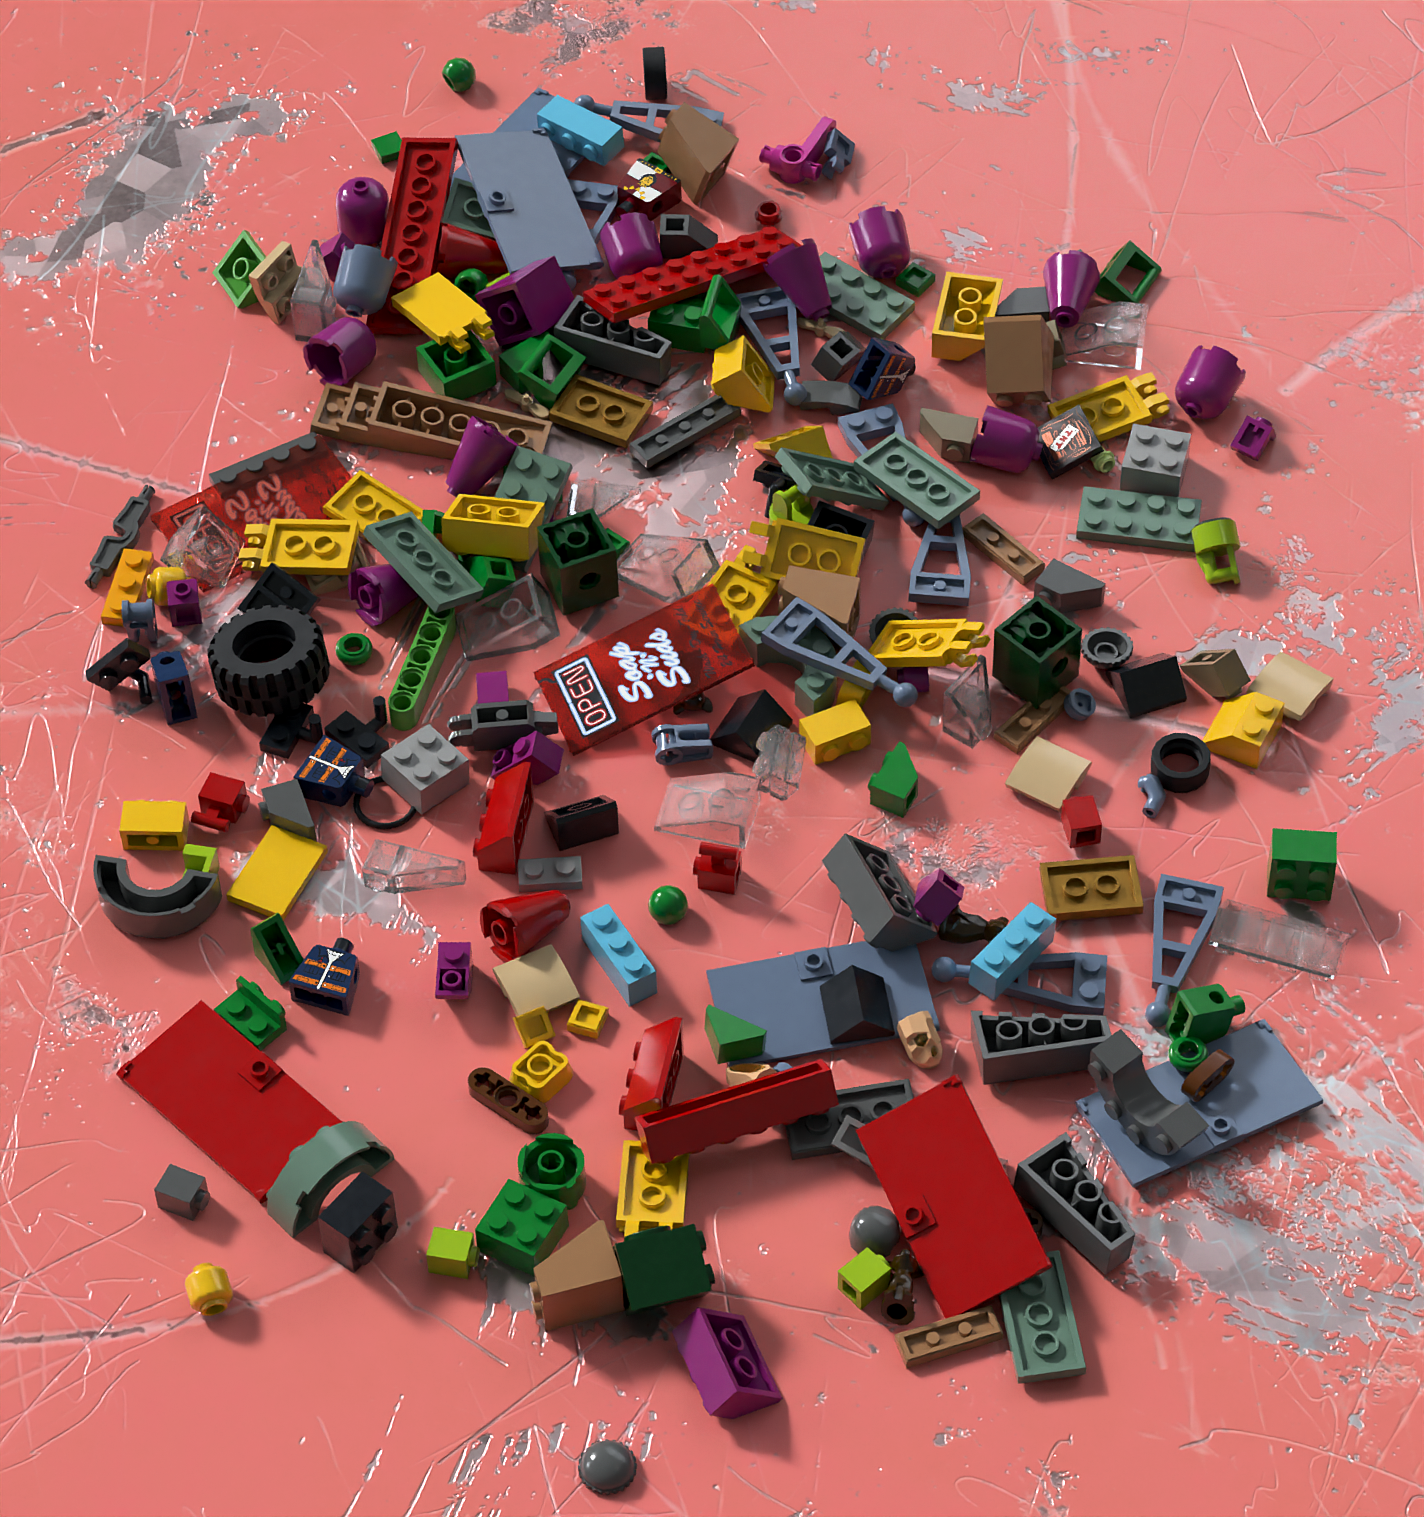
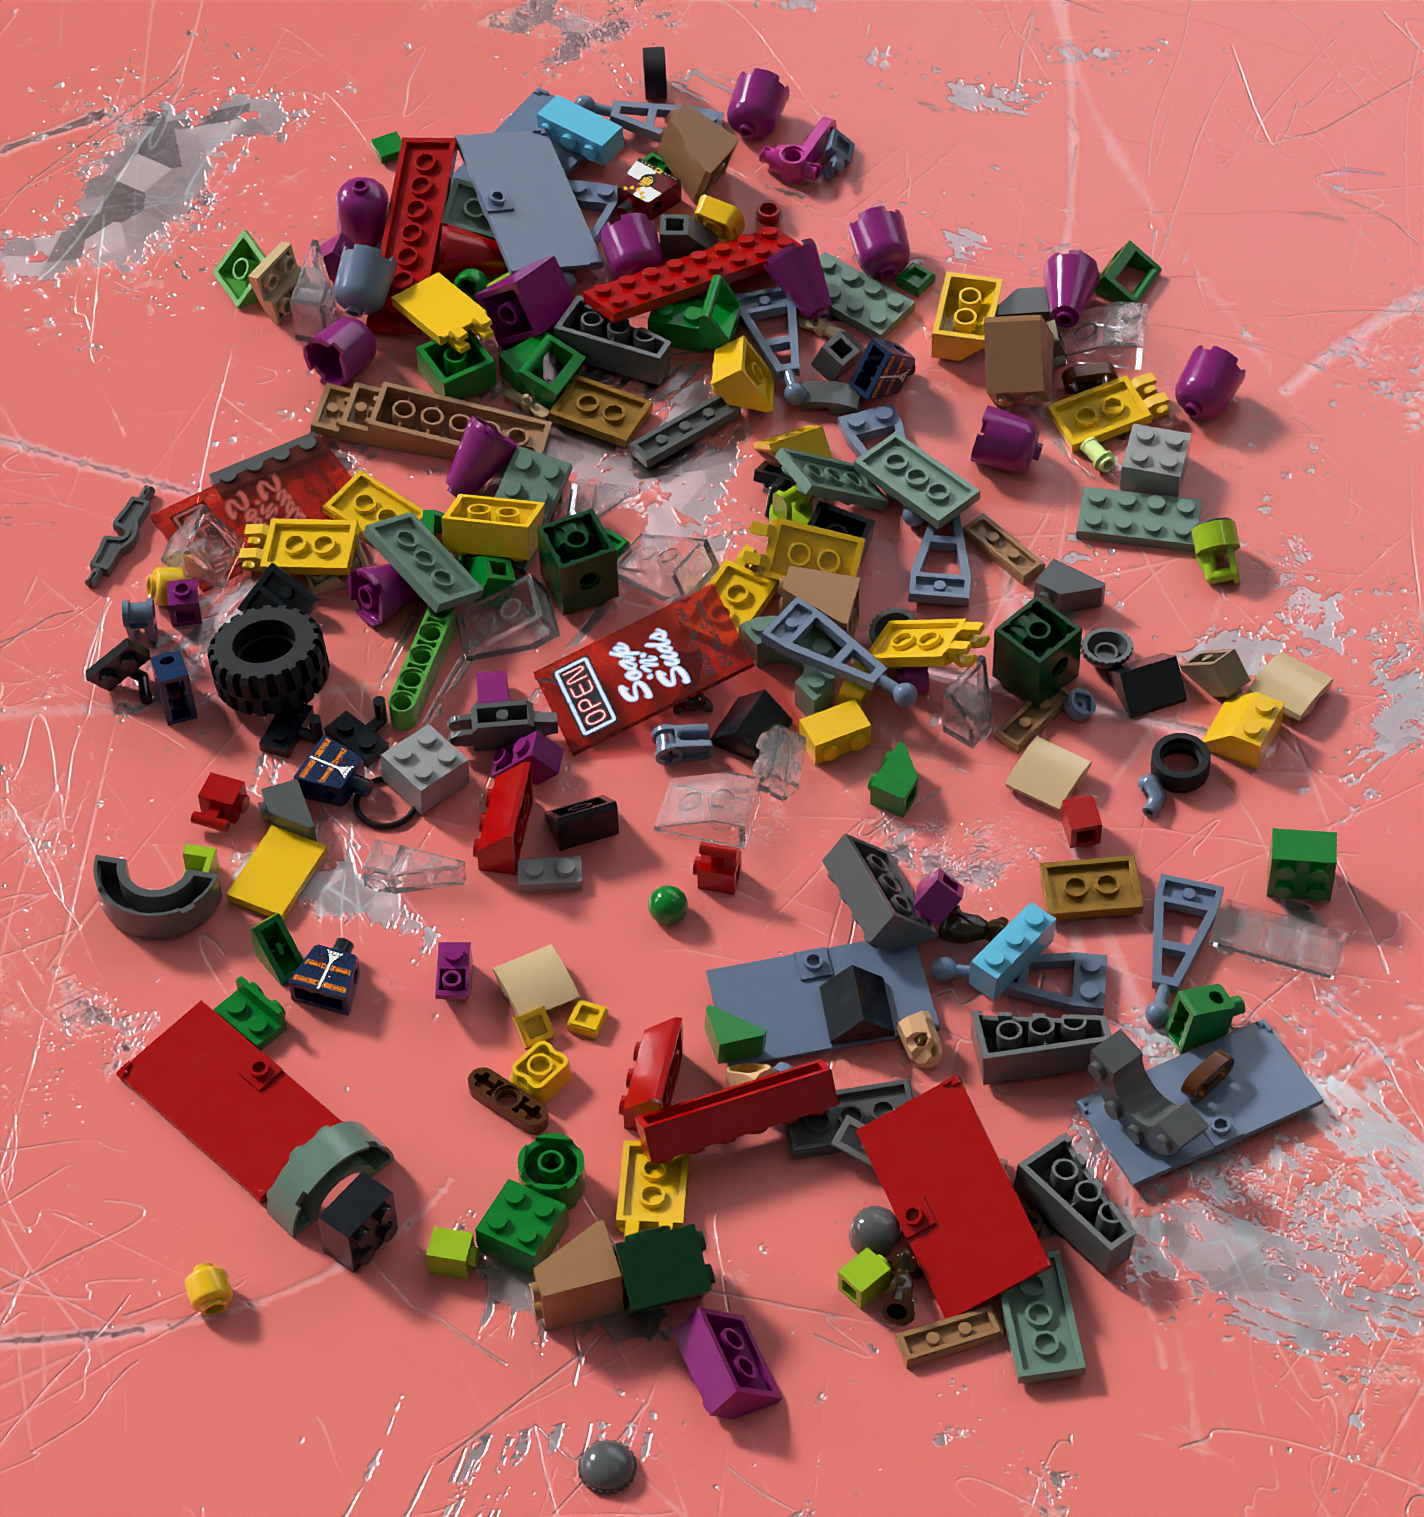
(127, 584): light orange plate -> none
(154, 825): yellow brick -> none
(182, 1192): dark grey brick -> none
(352, 640): green piece -> none
(459, 74): green piece -> none
(522, 921): red cone -> none
(618, 955): medium azure brick -> none
(720, 217): none -> yellow piece
(757, 103): none -> magenta cylinder
(949, 433): dark tan slope -> none
(1067, 442): black tile -> none
(1087, 376): none -> reddish brown beam
(1182, 1044): green piece -> none
(1253, 437): magenta bracket -> none

